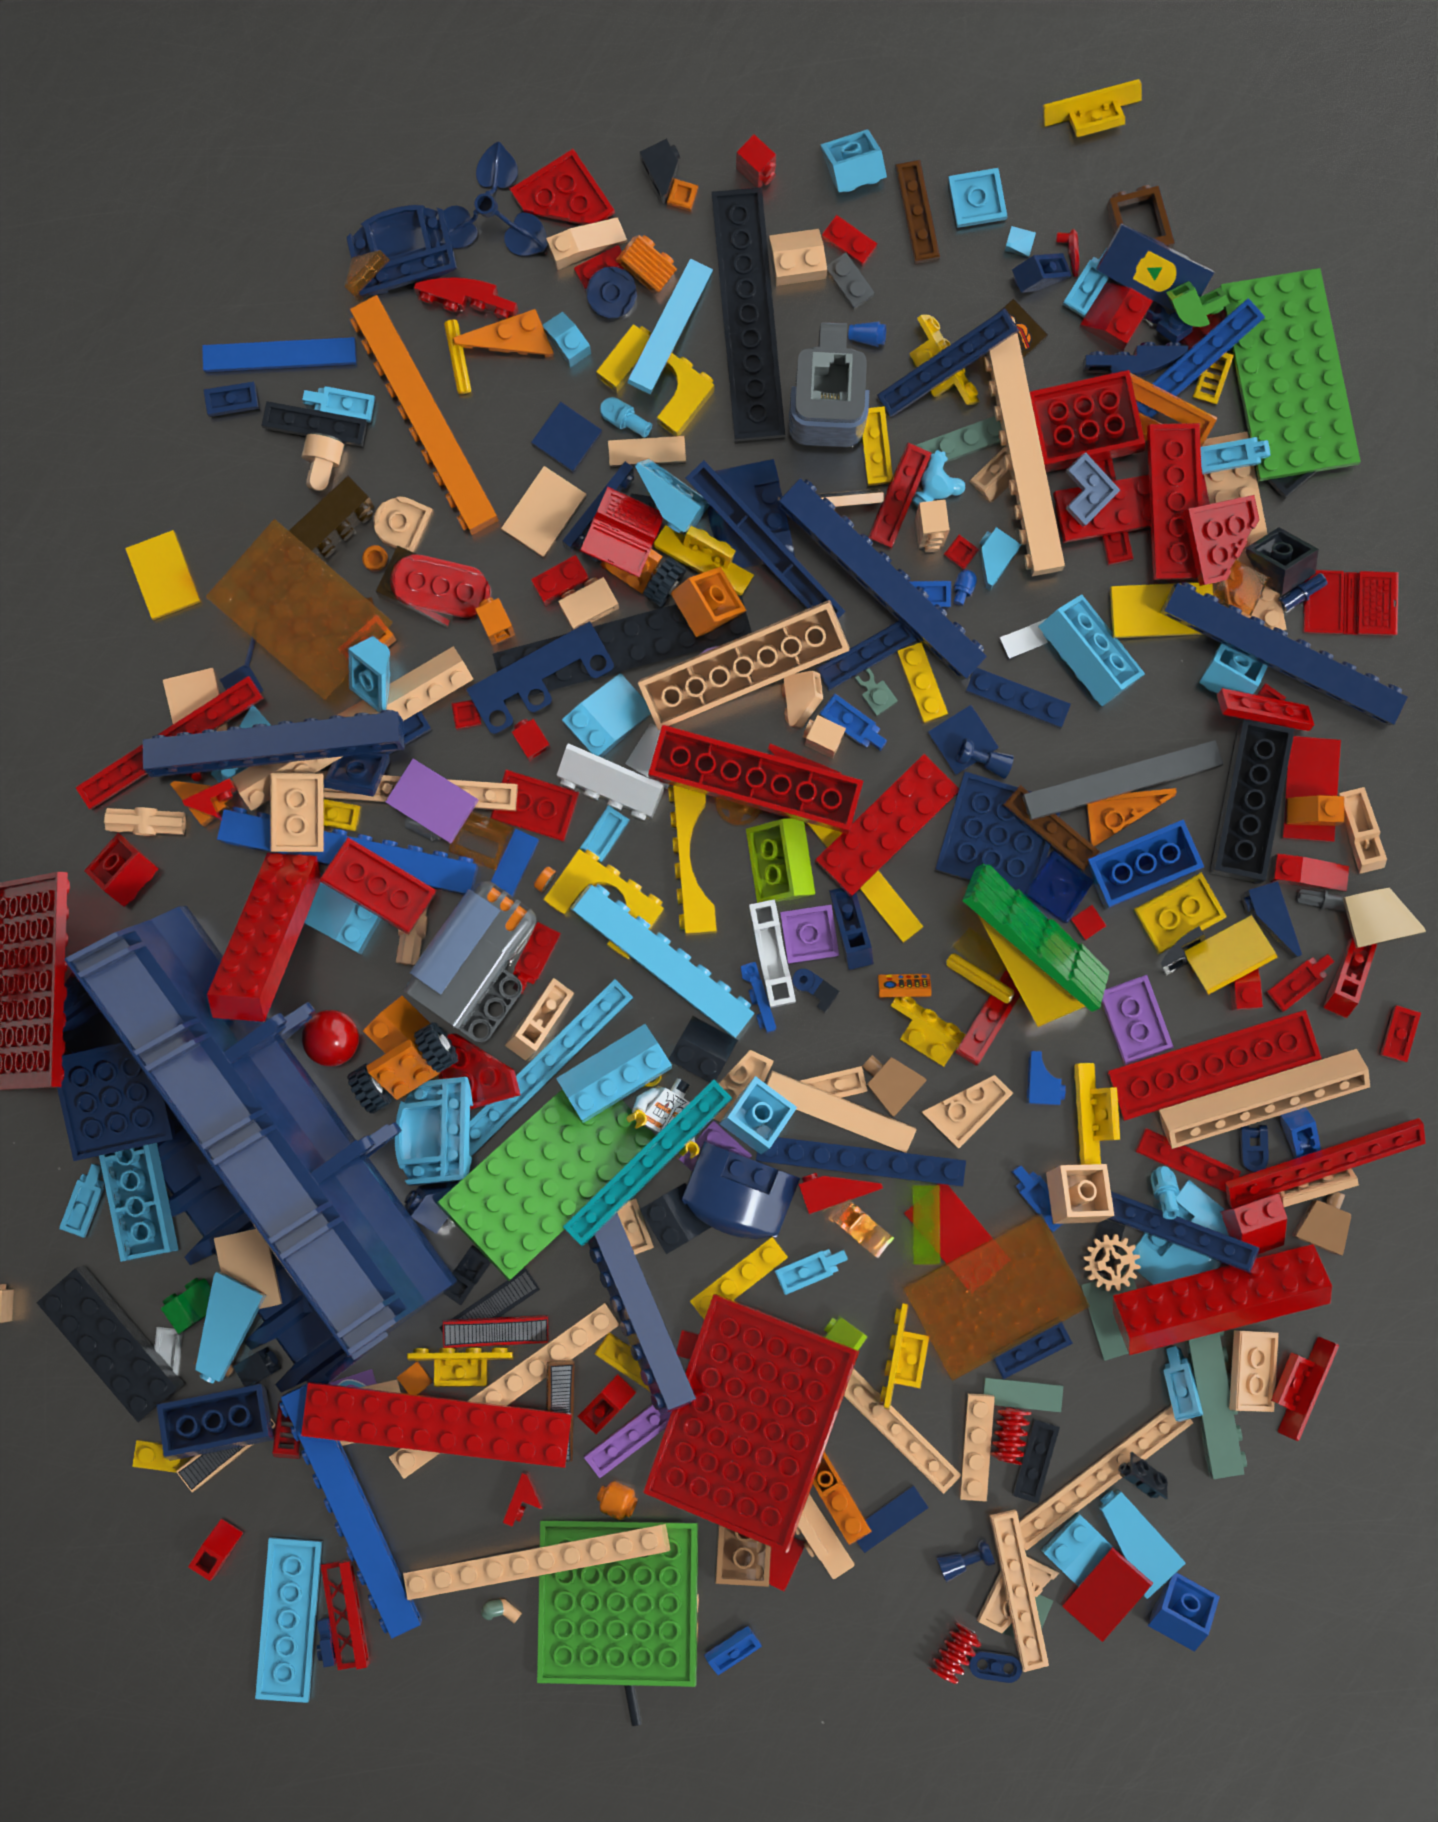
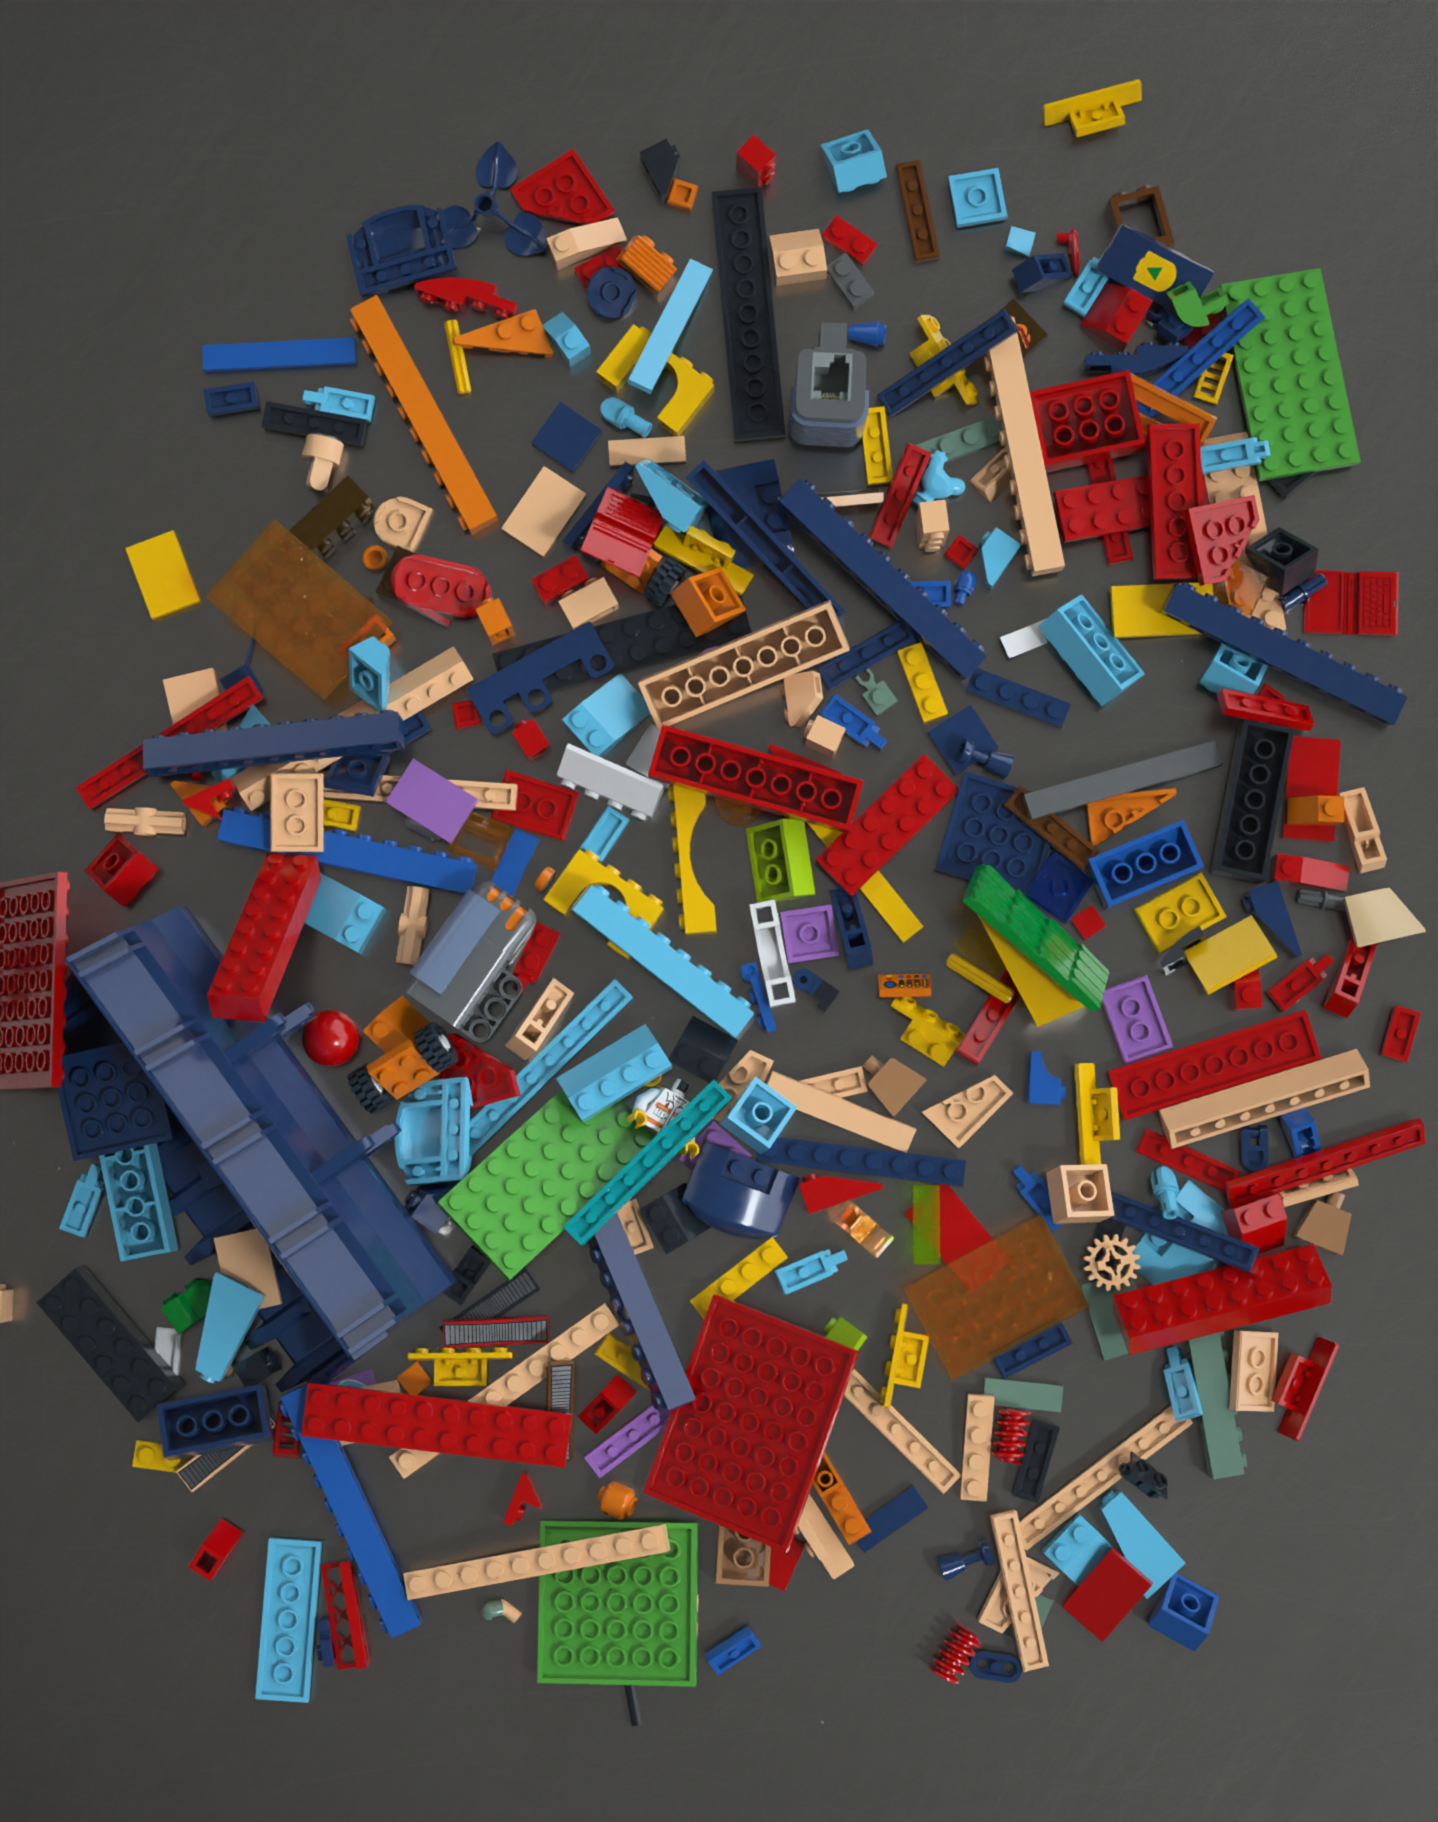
(363, 269): clear orange slope -> none
(378, 886): red tile -> none
(686, 1344): red tile -> none
(1095, 486): sand blue plate -> none

